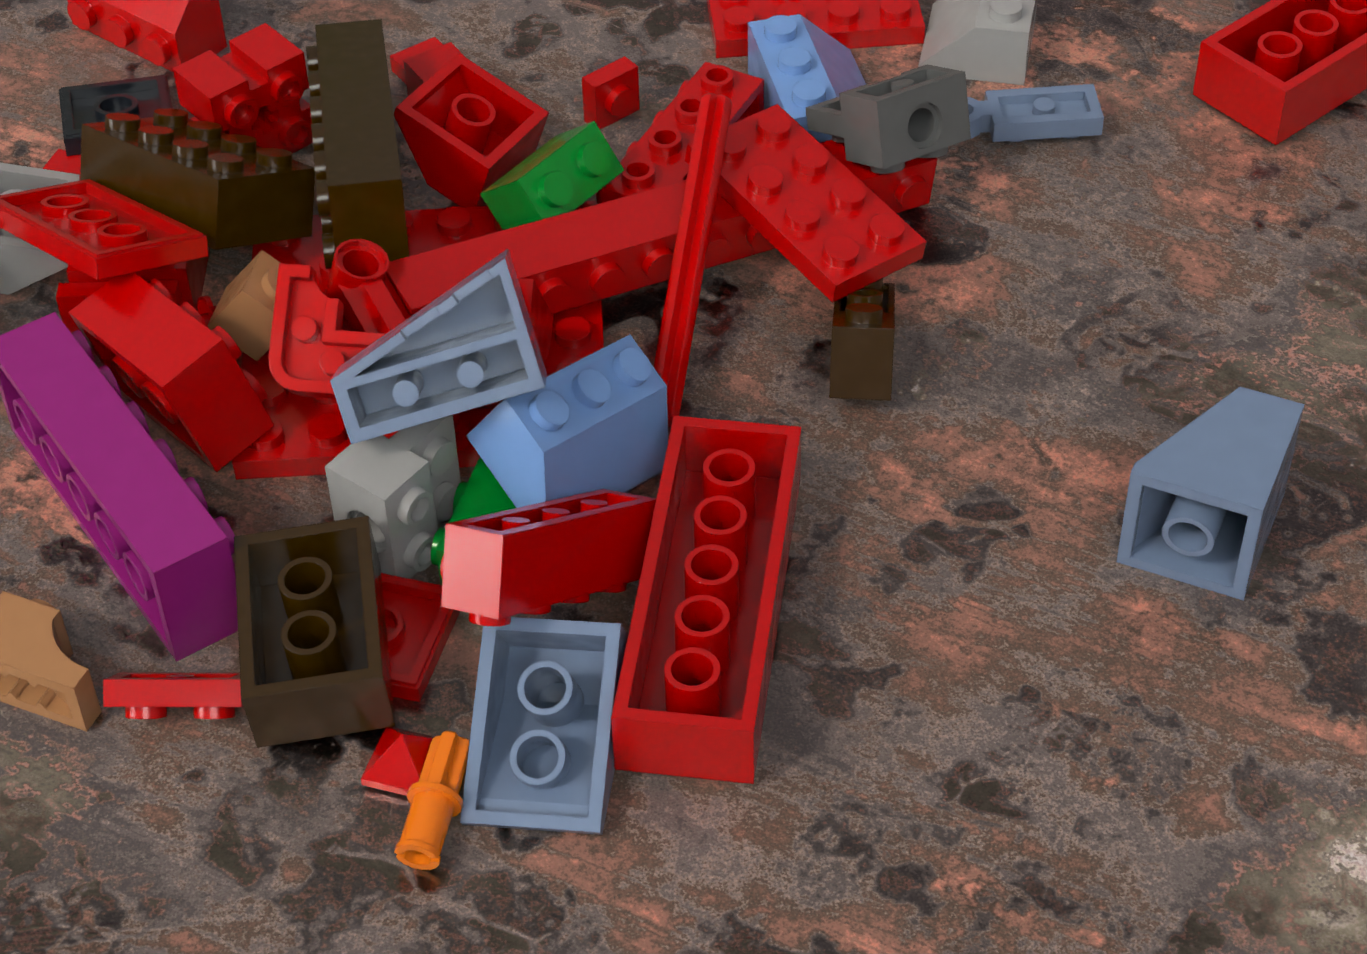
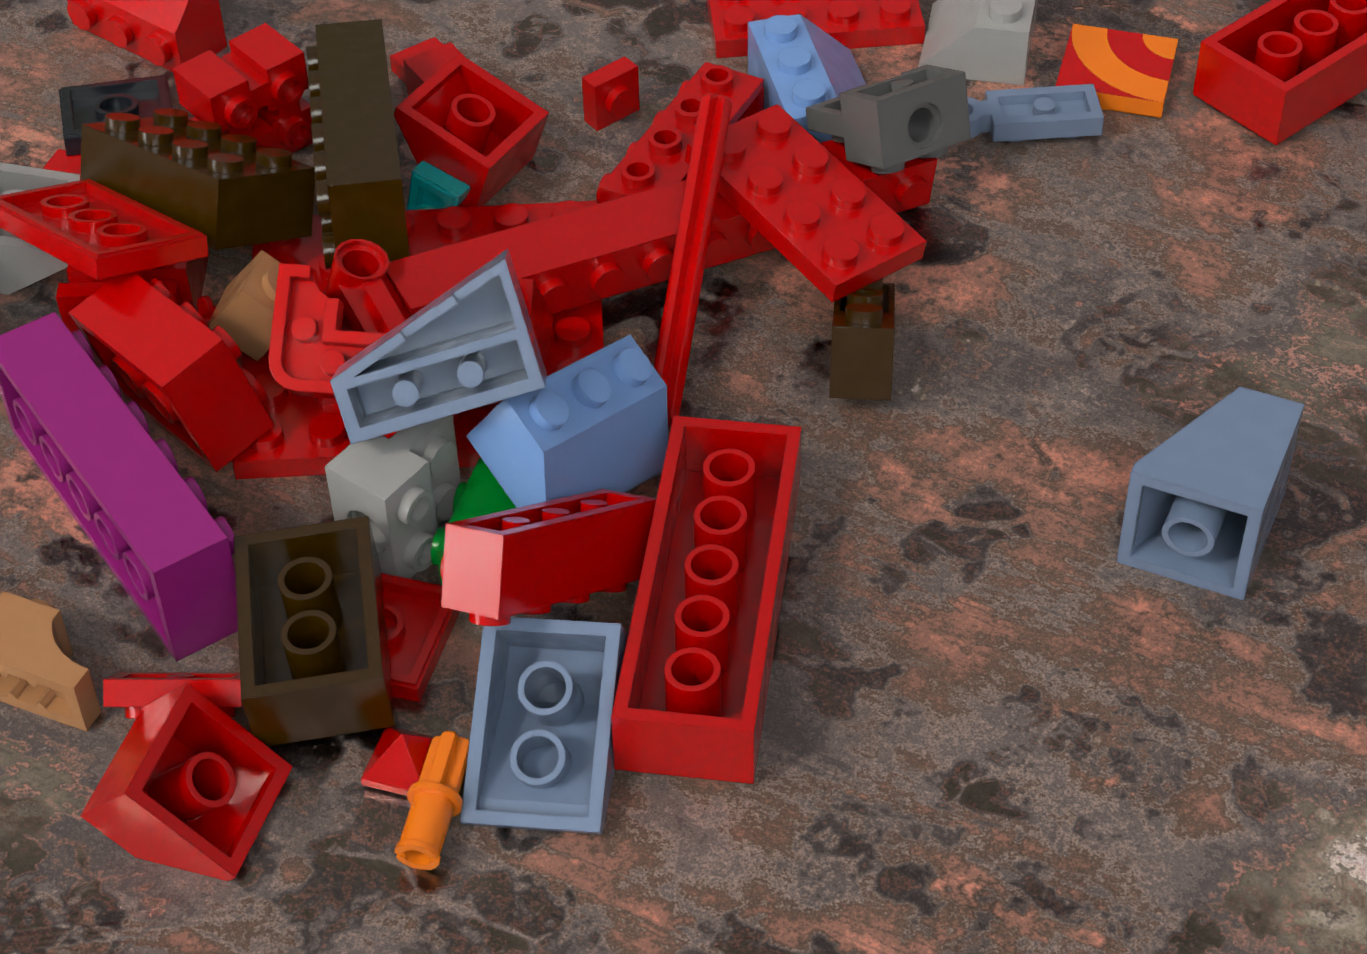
(187, 787): none -> red slope
(434, 189): none -> teal tile
(554, 178): green brick -> none
(1125, 67): none -> tile

